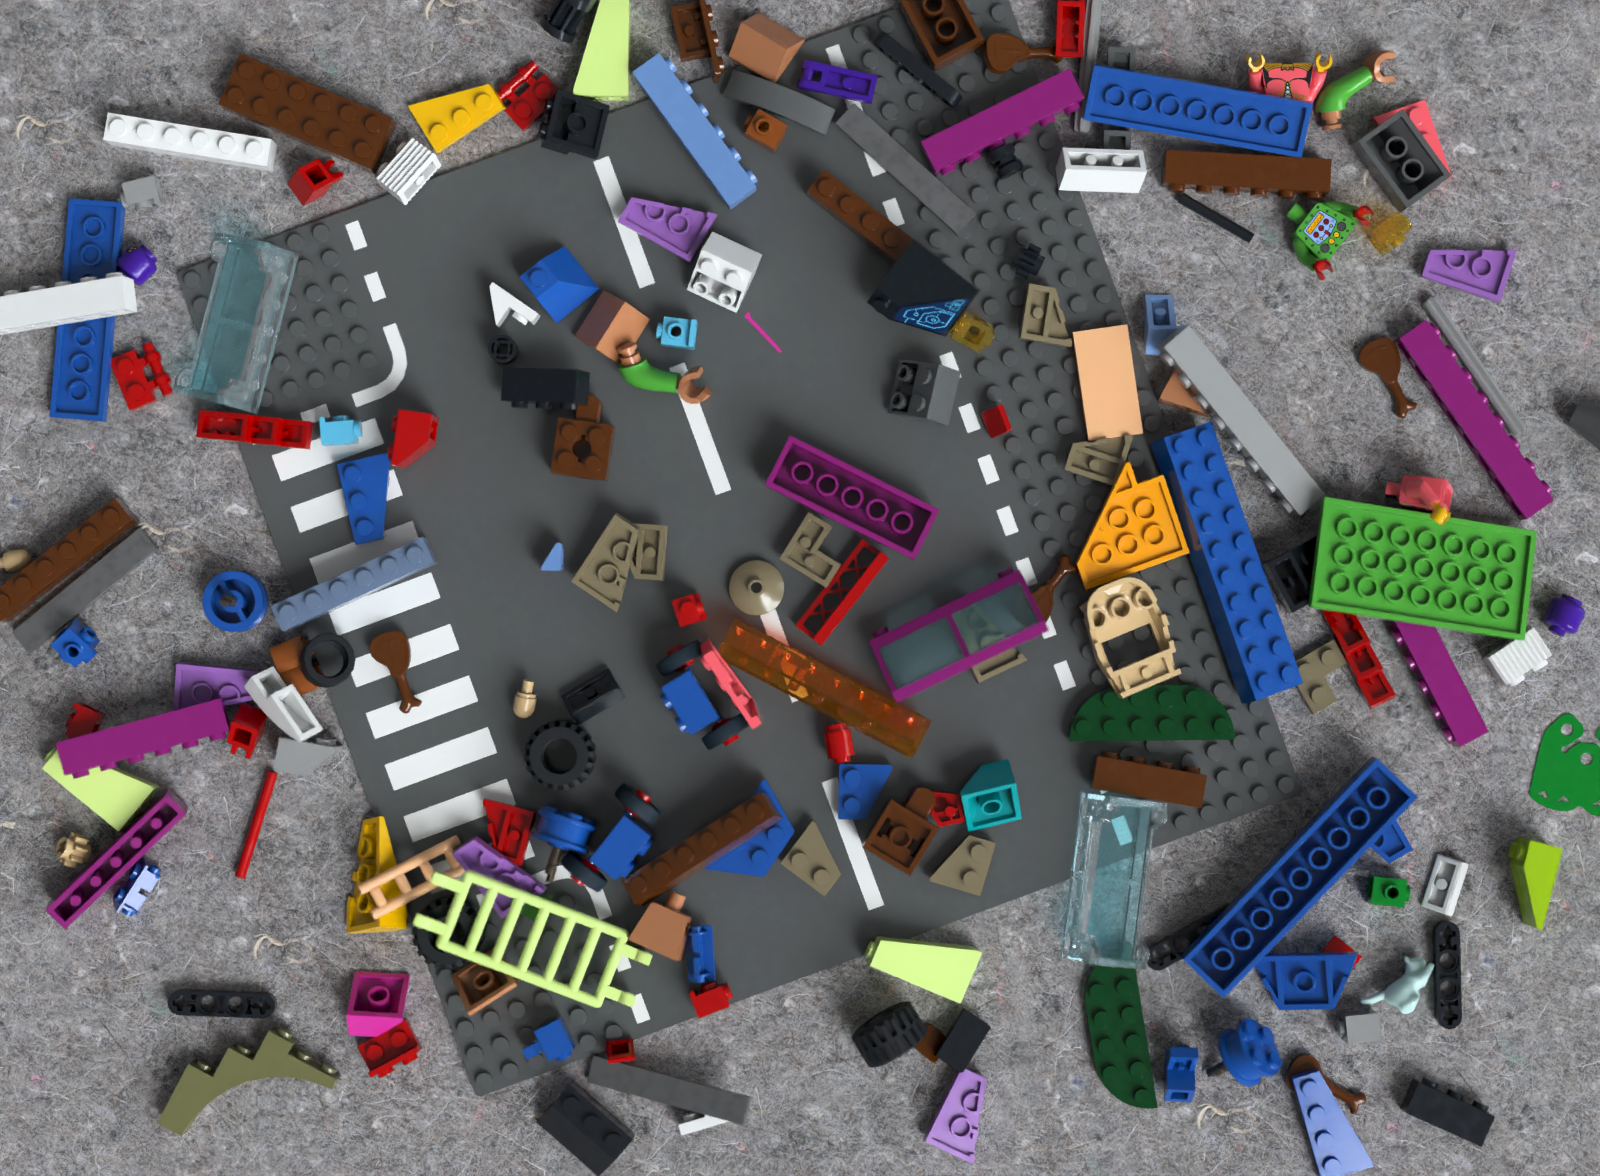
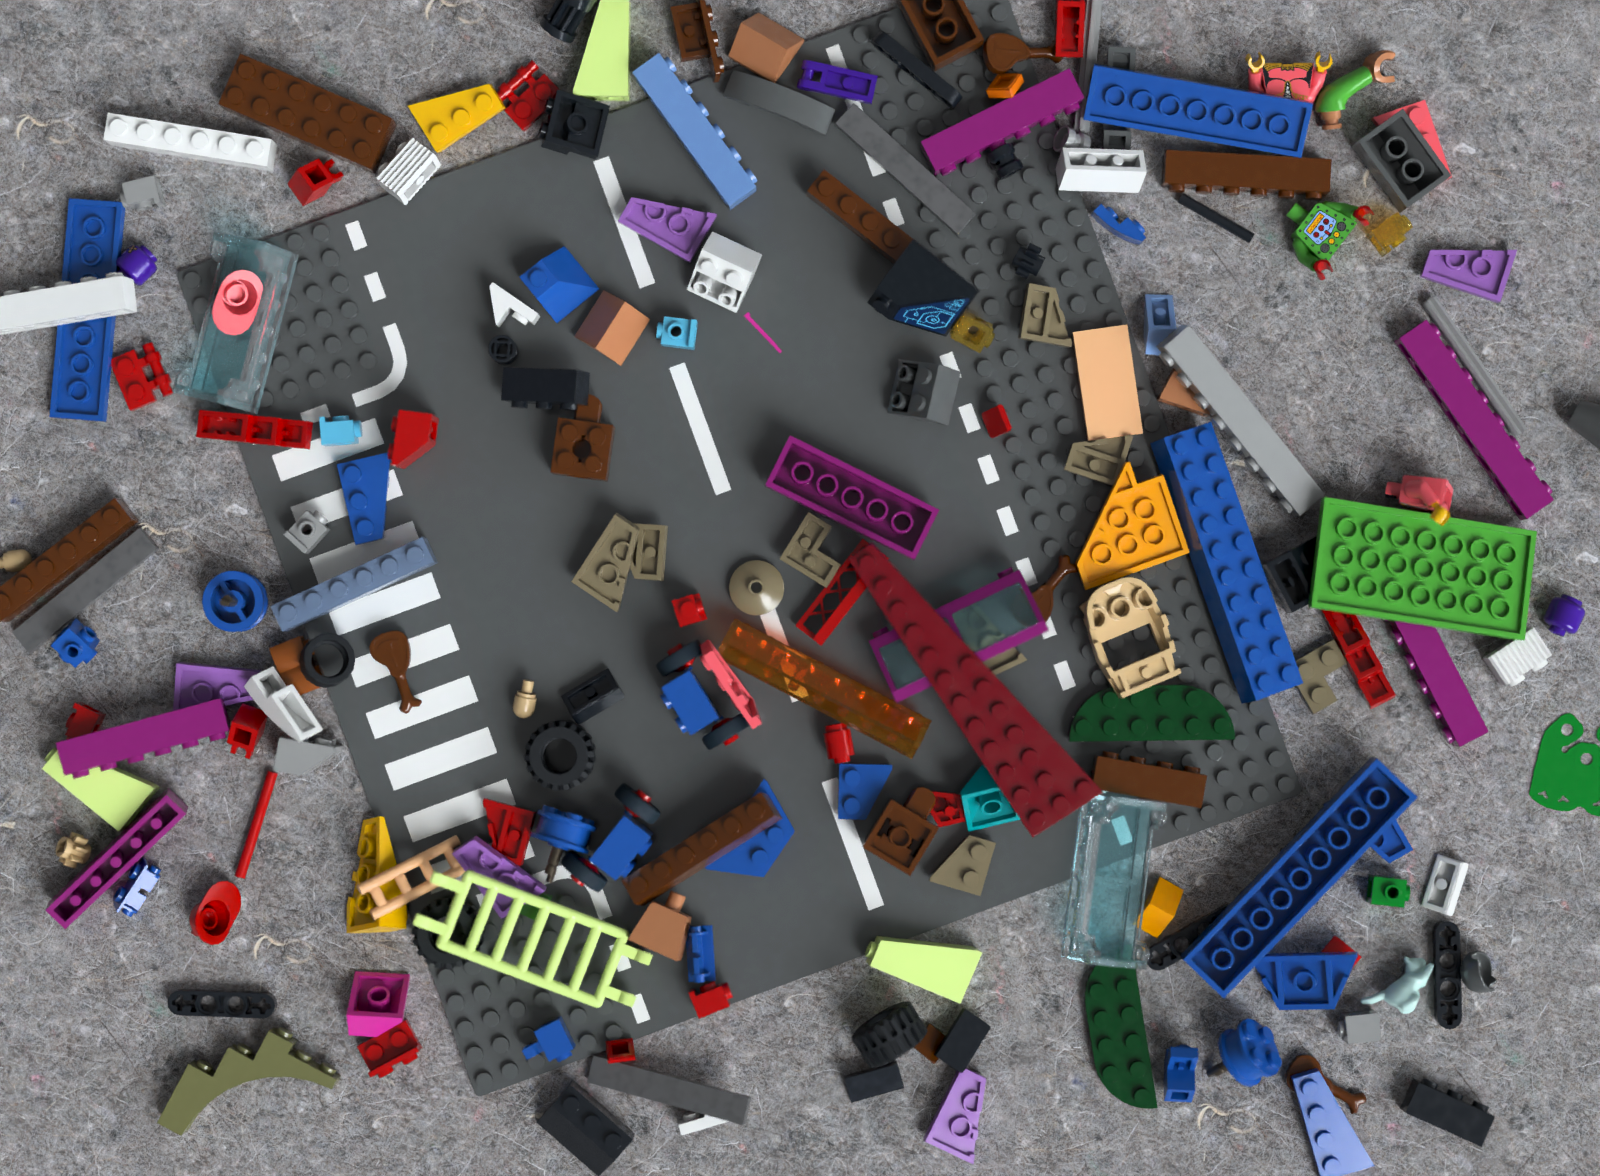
(215, 913): none -> red piece
(237, 302): none -> coral piece
(304, 542): none -> light grey brick
(481, 984): nougat slope -> none
(555, 559): medium blue slope -> none
(642, 375): piece -> none
(765, 130): dark orange brick -> none
(812, 860): dark tan wing -> none
(873, 1081): none -> black slope
(1005, 85): none -> orange tile
(1014, 747): none -> dark red wing
(1068, 138): none -> light grey wheel
(1128, 230): none -> blue slope
(1160, 906): none -> light orange slope
(1383, 359): reddish brown piece -> none
(1477, 972): none -> dark grey hair
(1534, 875): lime slope -> none

